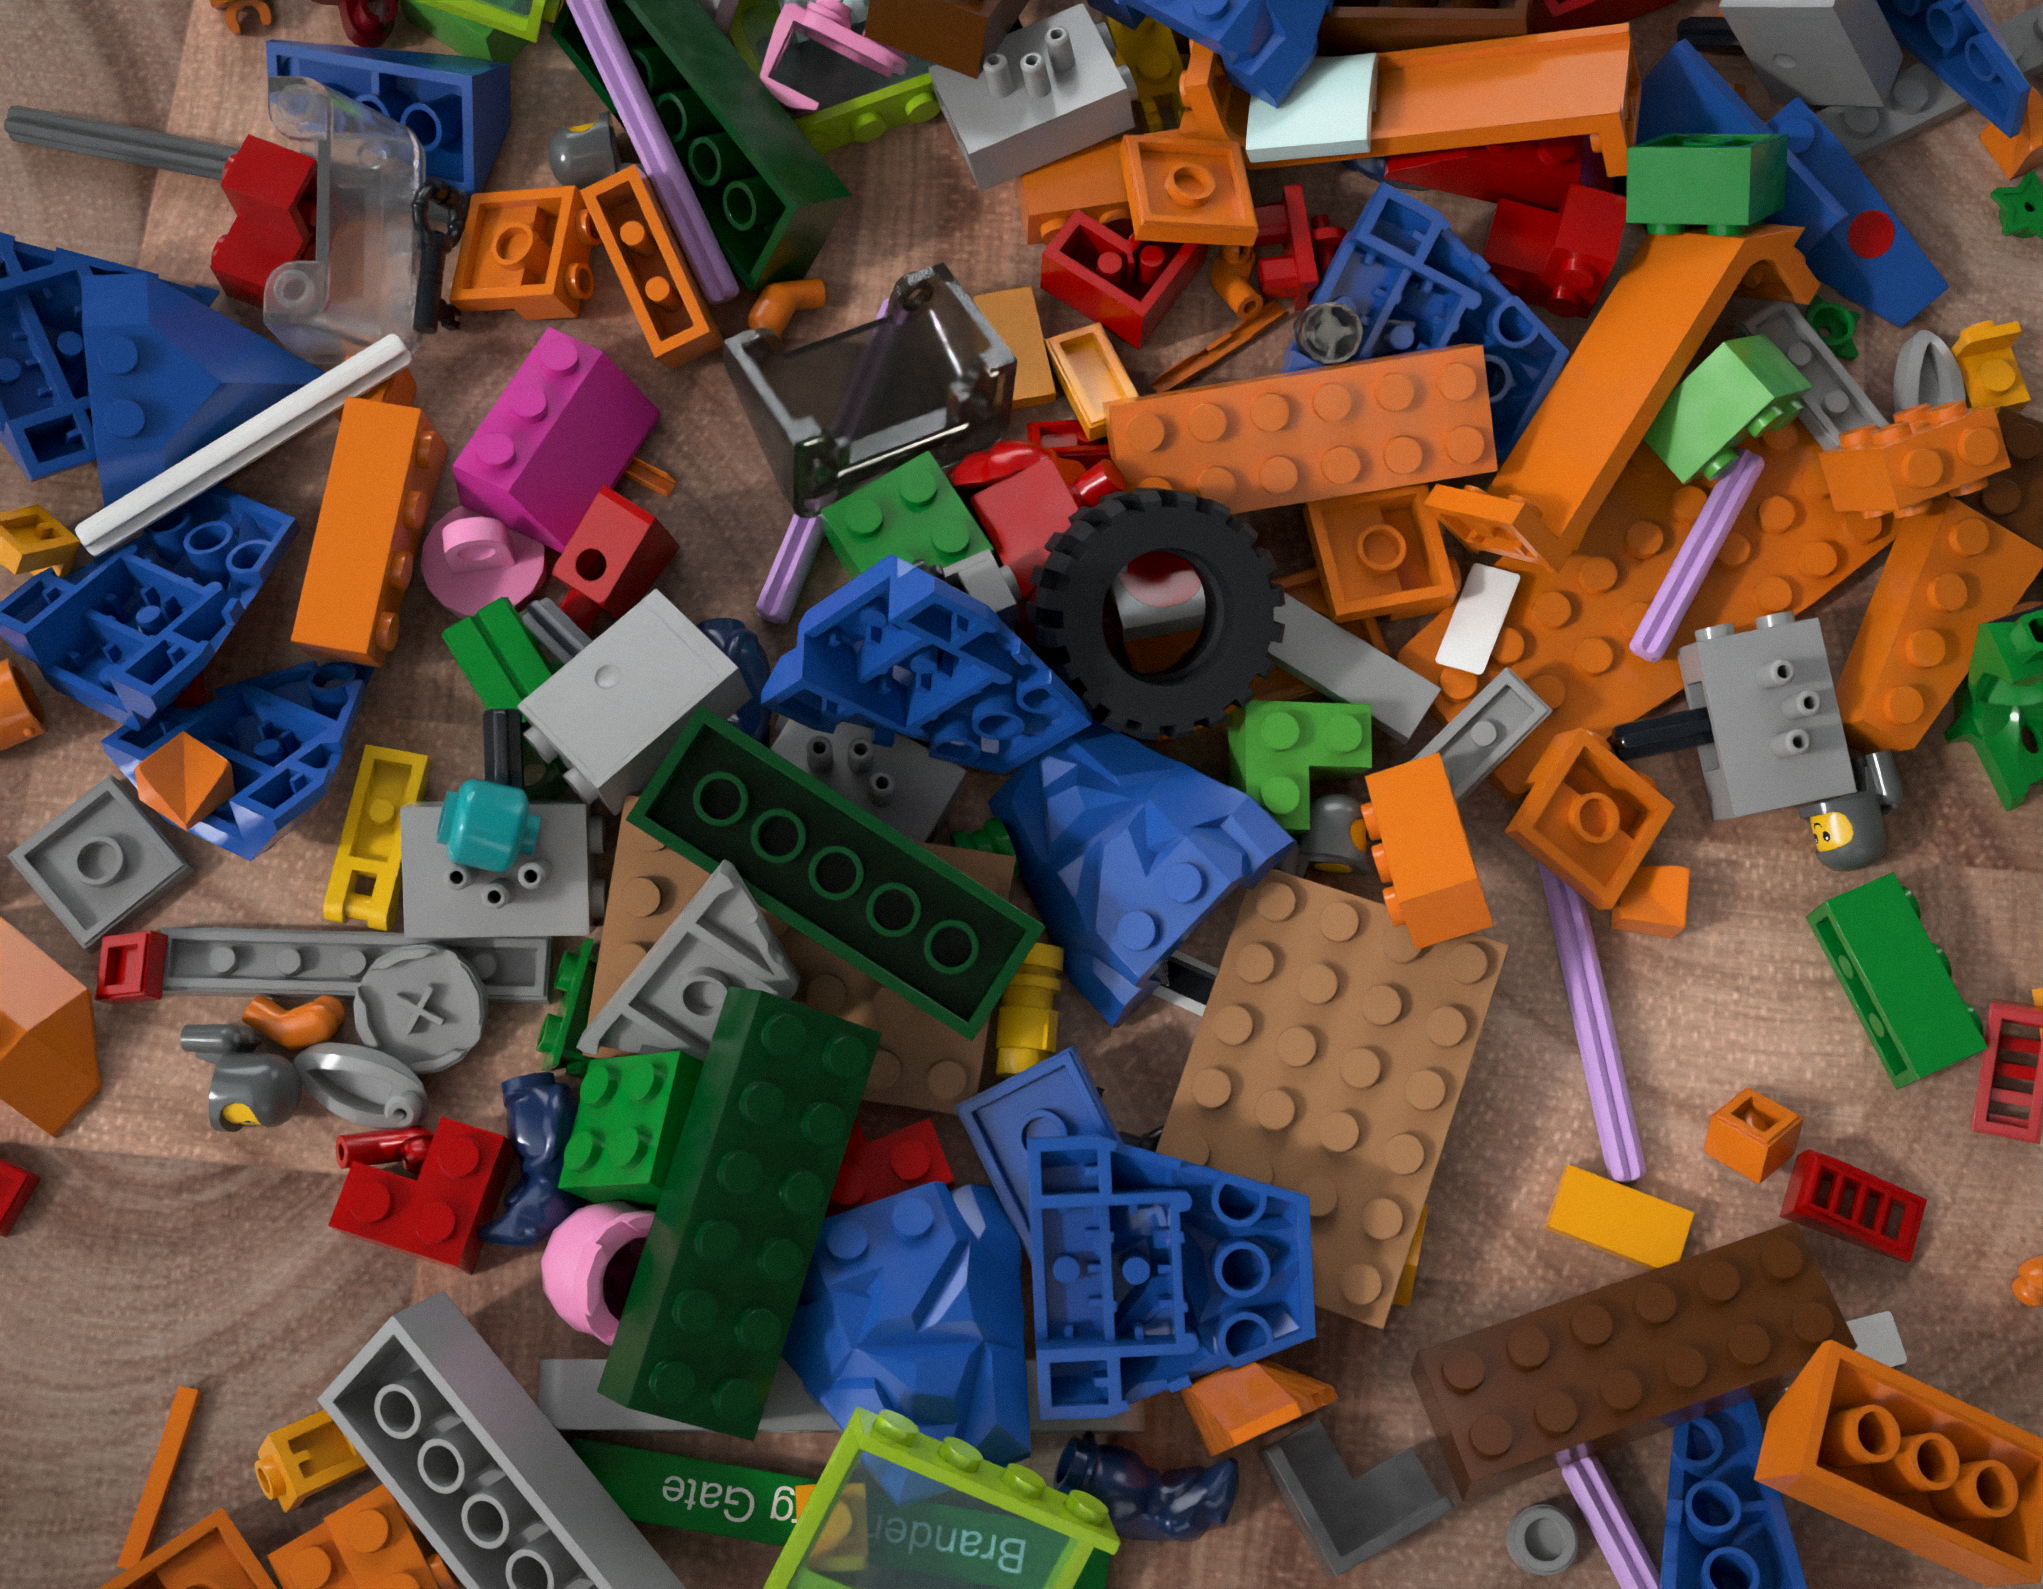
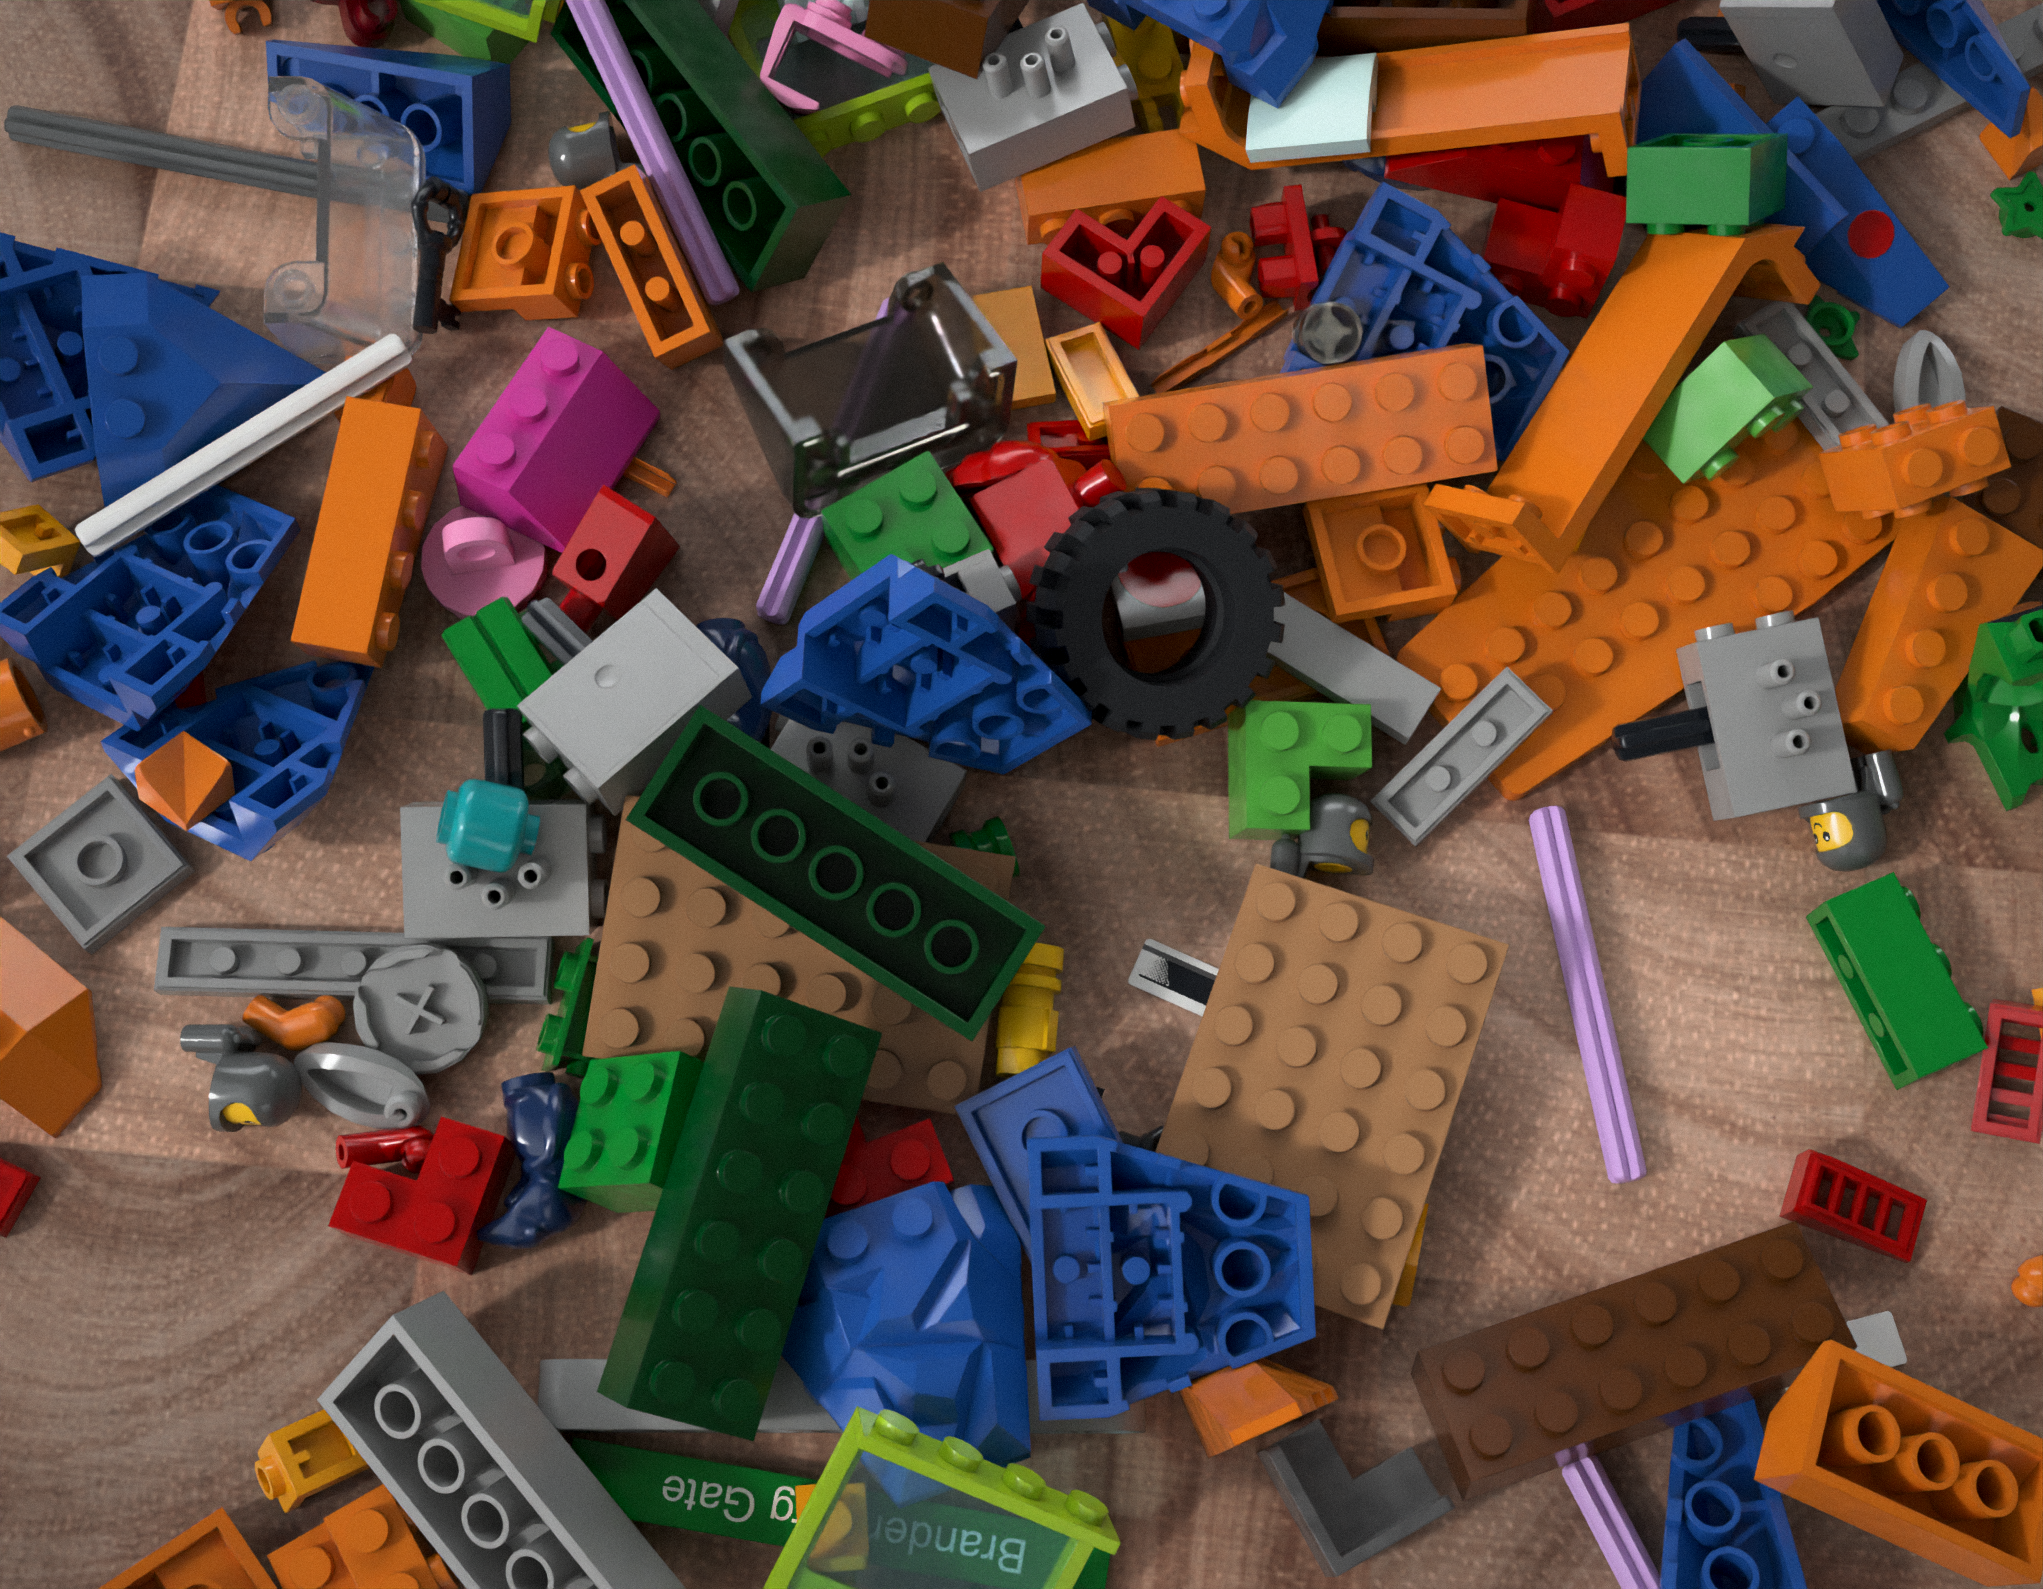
(131, 967): red tile -> none
(160, 1477): orange piece -> none
(275, 218): red brick -> none
(373, 837): yellow plate -> none
(594, 1264): bright pink tile -> none
(684, 978): light grey wing -> none
(780, 300): orange arm -> none
(1128, 856): blue wedge -> none
(1141, 1500): dark blue animal -> none
(1188, 190): orange tile -> none
(1424, 853): orange brick -> none
(1477, 618): white sticker -> none
(1542, 1540): light grey tile -> none
(1589, 816): orange plate -> none
(1618, 1219): light orange tile -> none
(1653, 902): orange slope -> none
(1696, 556): lavender axle -> none
(1753, 1135): orange slope -> none
(1990, 366): light orange bracket -> none

